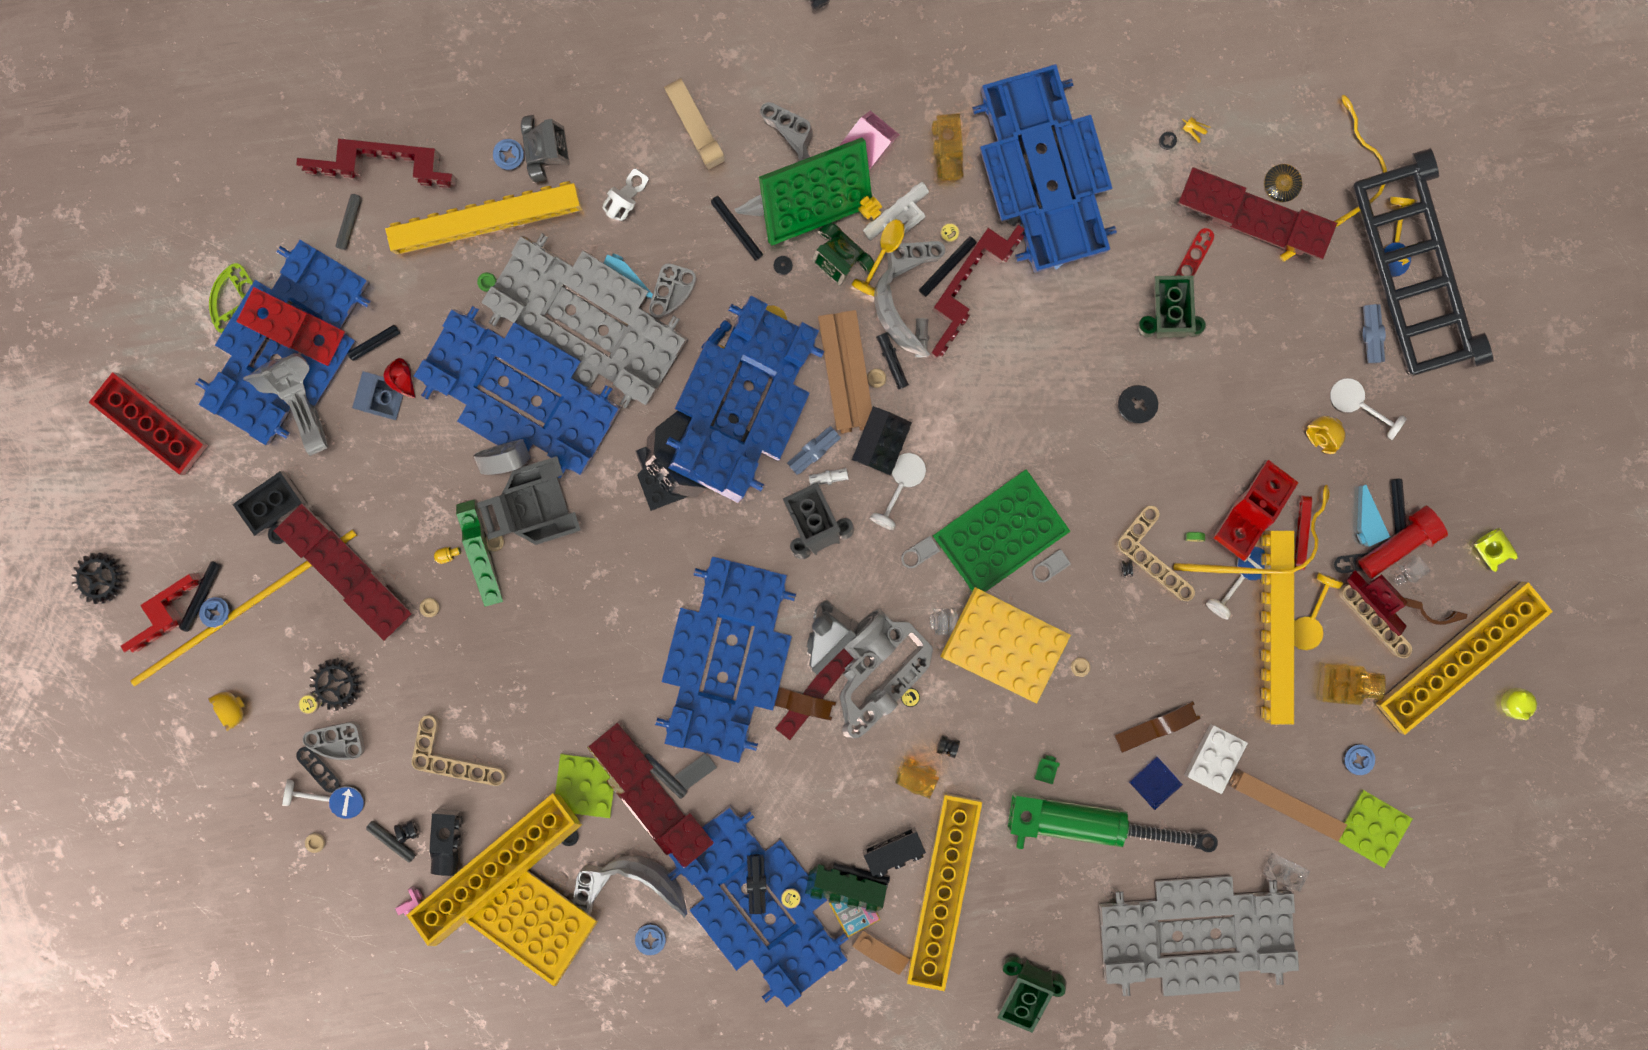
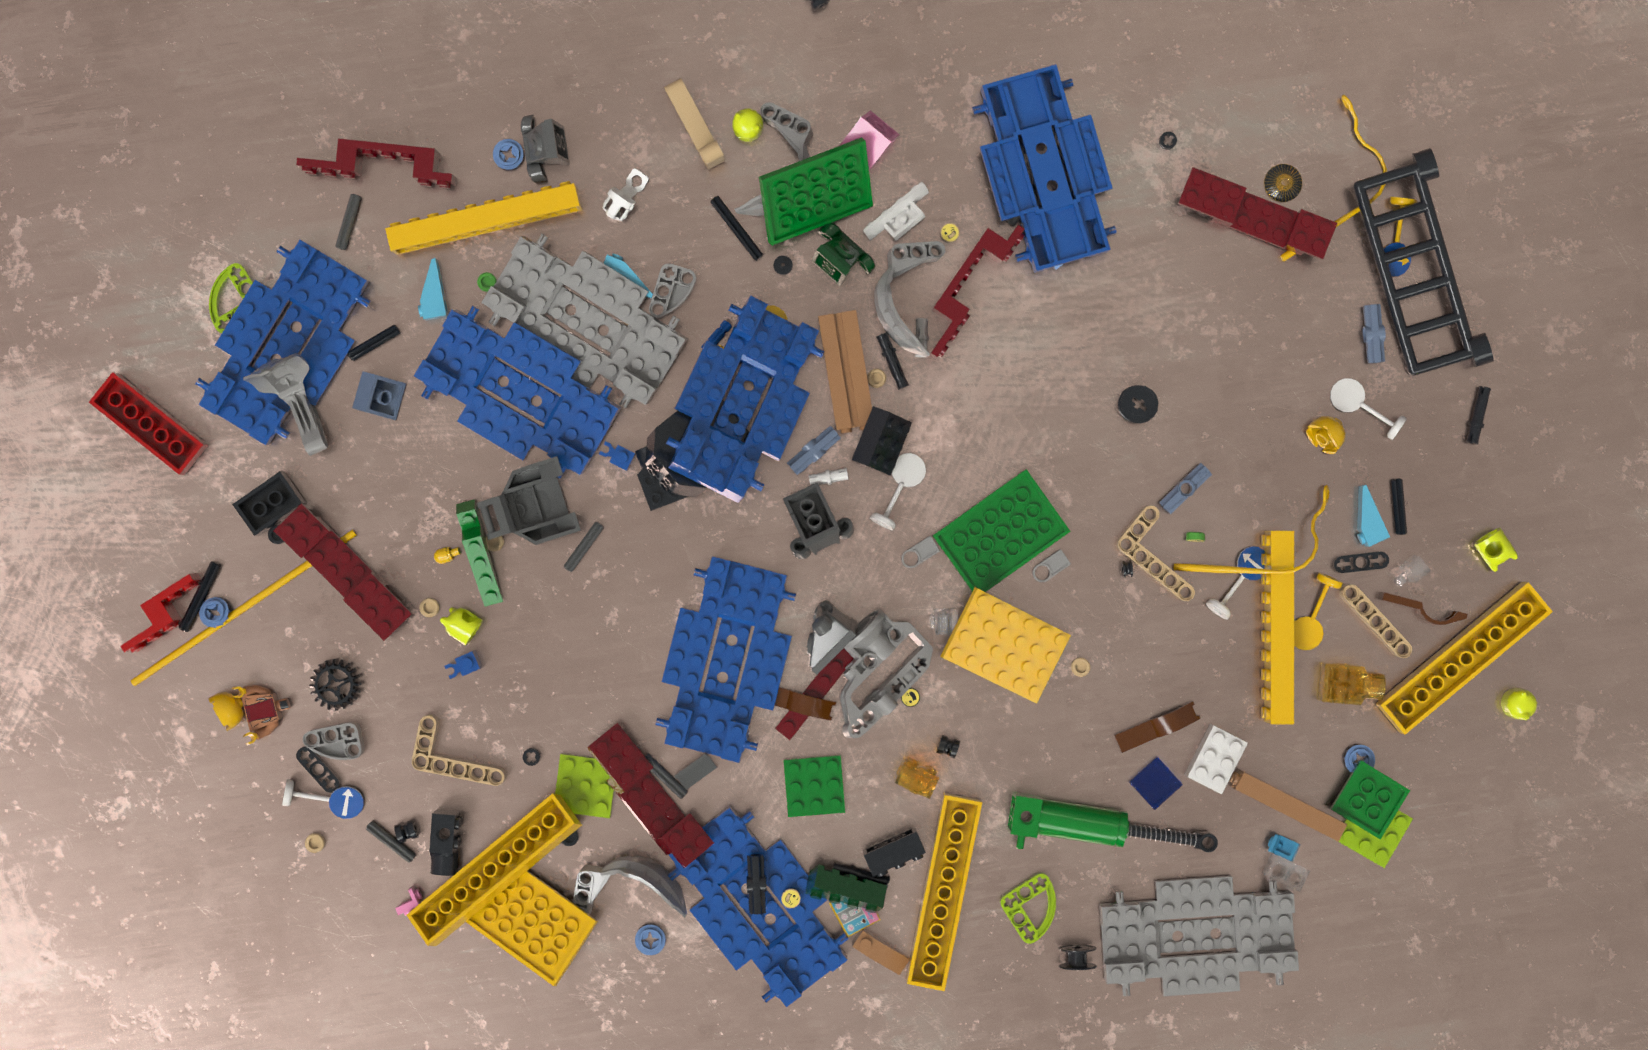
(102, 572): black gear -> none
(261, 710): none -> torso
(291, 326): red bracket -> none
(307, 704): tile -> none
(398, 377): red piece -> none
(433, 297): none -> medium azure slope
(461, 624): none -> neon yellow piece
(465, 664): none -> blue brick
(502, 458): light grey beam -> none
(537, 756): none -> black bush
(583, 547): none -> dark grey axle
(620, 456): none -> blue brick
(747, 125): none -> neon yellow piece
(814, 786): none -> green plate
(870, 207): yellow gear -> none
(890, 241): yellow piece -> none
(949, 264): black axle -> none
(950, 152): clear yellow brick -> none
(1017, 908): none -> lime beam
(1029, 993): dark green piece -> none
(1046, 769): green bracket -> none
(1077, 957): none -> black piece
(1173, 309): dark green piece -> none
(1193, 124): yellow piece -> none
(1193, 479): none -> sand blue piece
(1195, 263): red beam -> none
(1256, 510): red bracket -> none
(1283, 847): none -> dark azure bracket
(1303, 529): red beam -> none
(1370, 799): none -> green plate
(1382, 598): dark red bracket -> none
(1423, 528): red piece -> none
(1476, 423): none -> black pin

